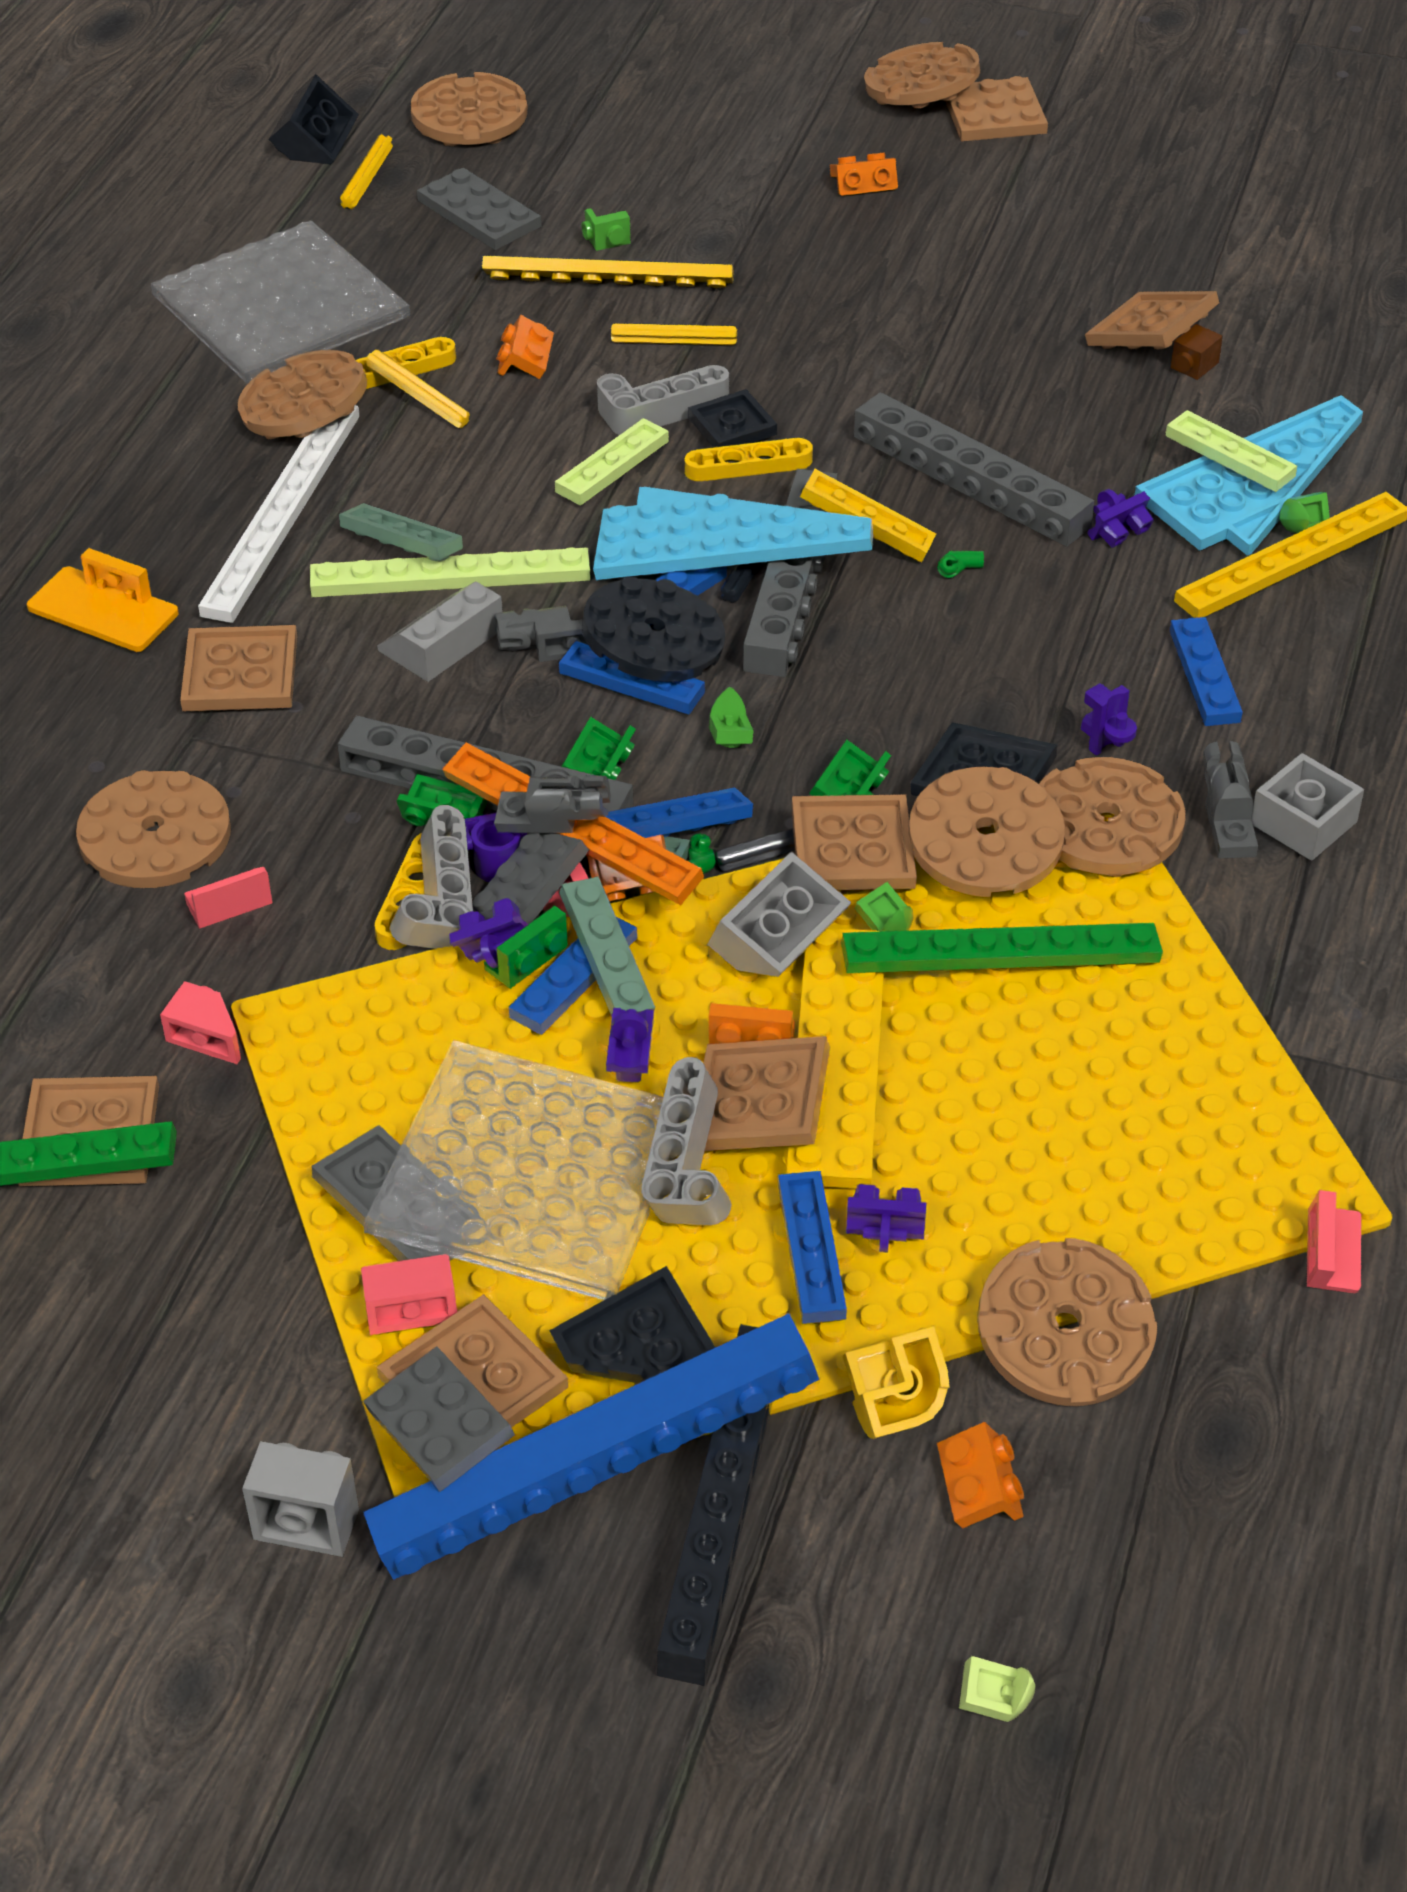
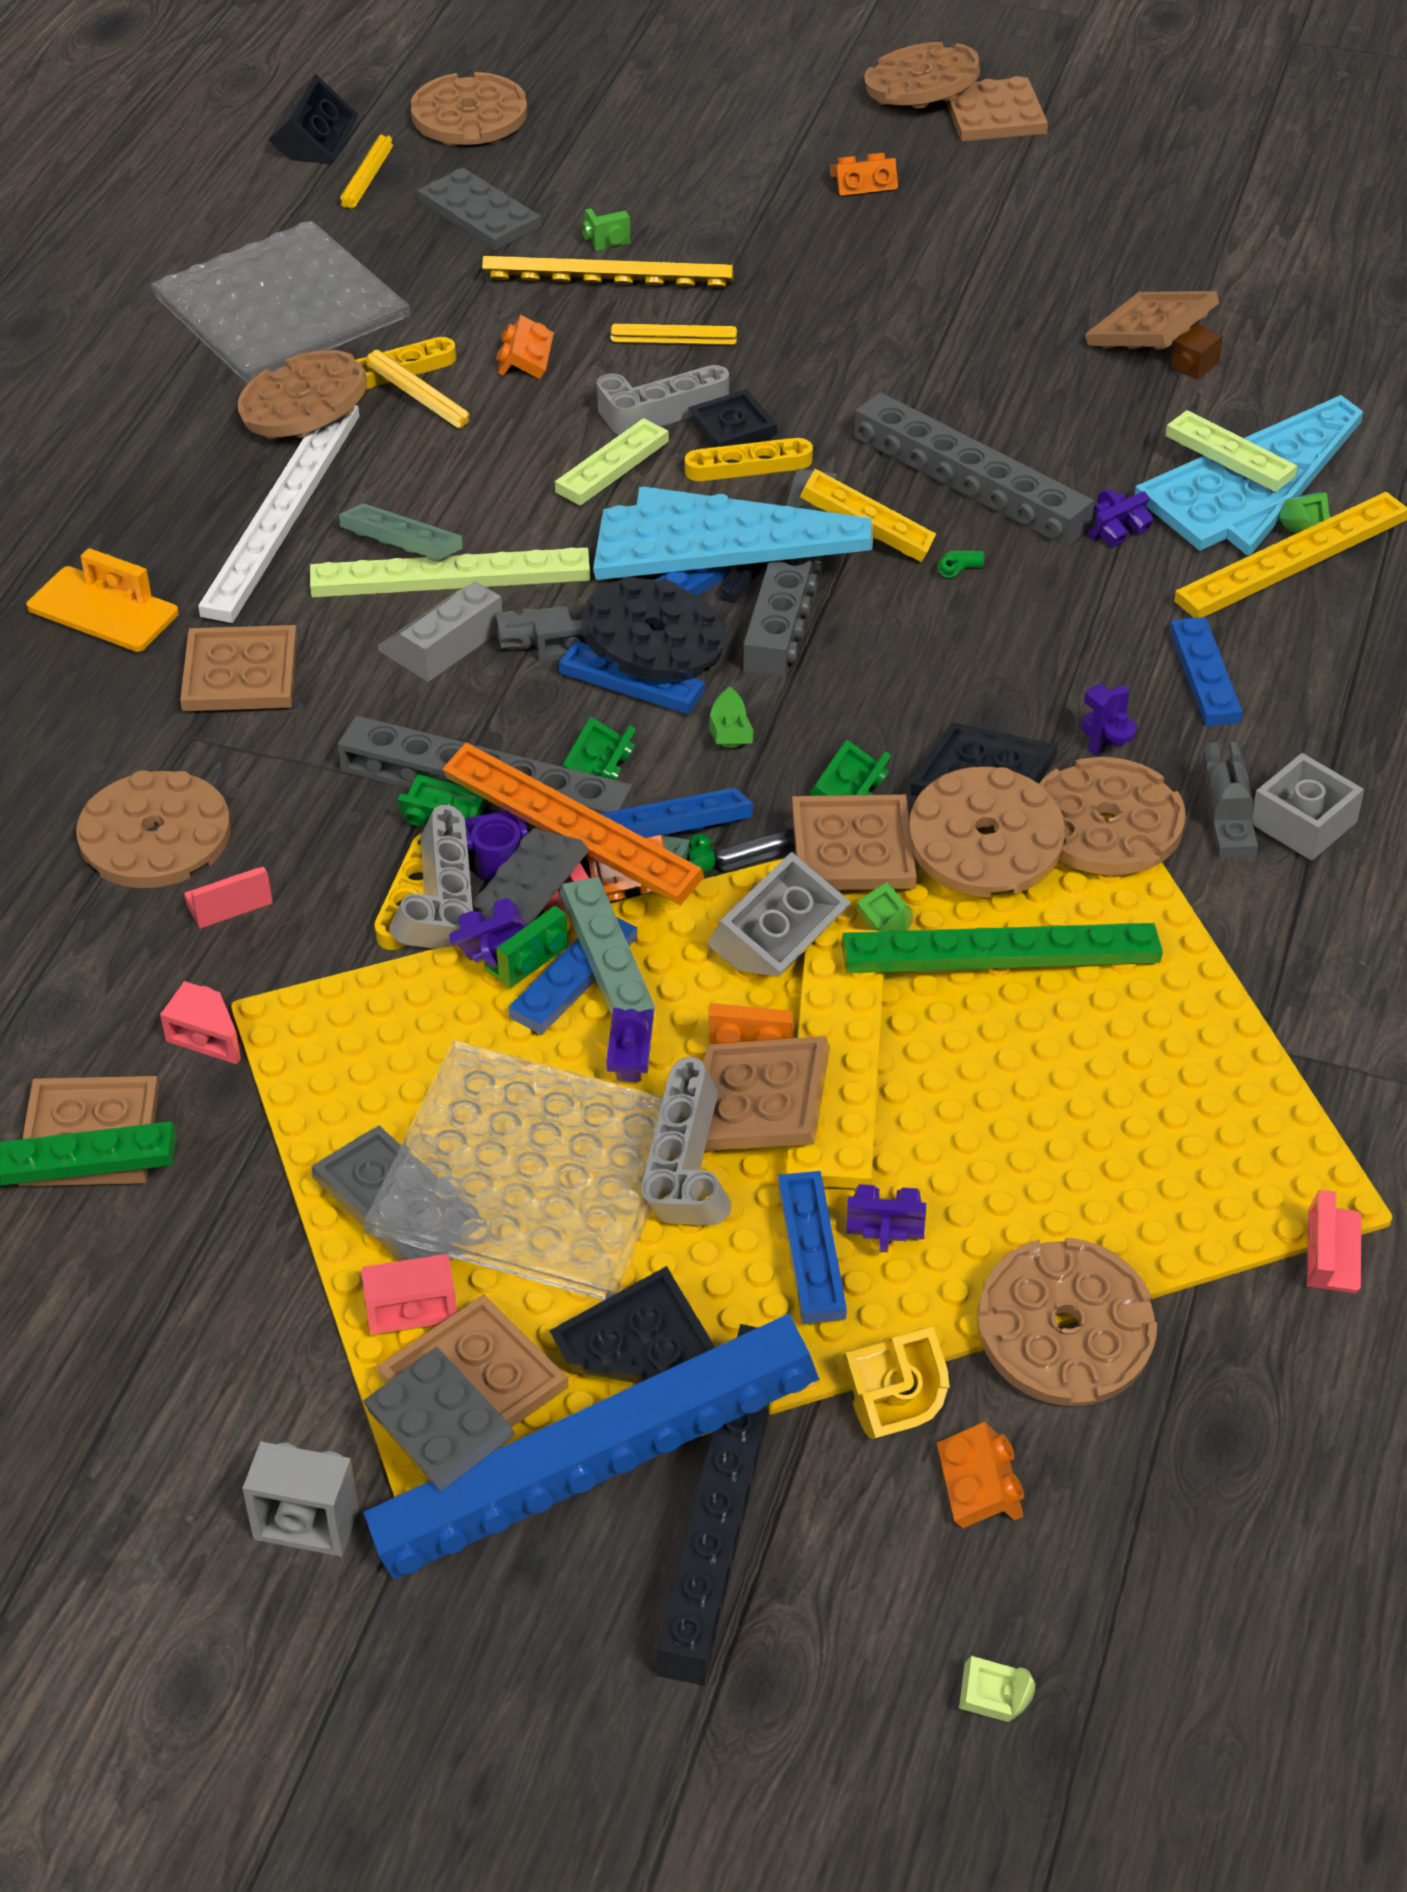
(553, 804): dark grey plate -> none

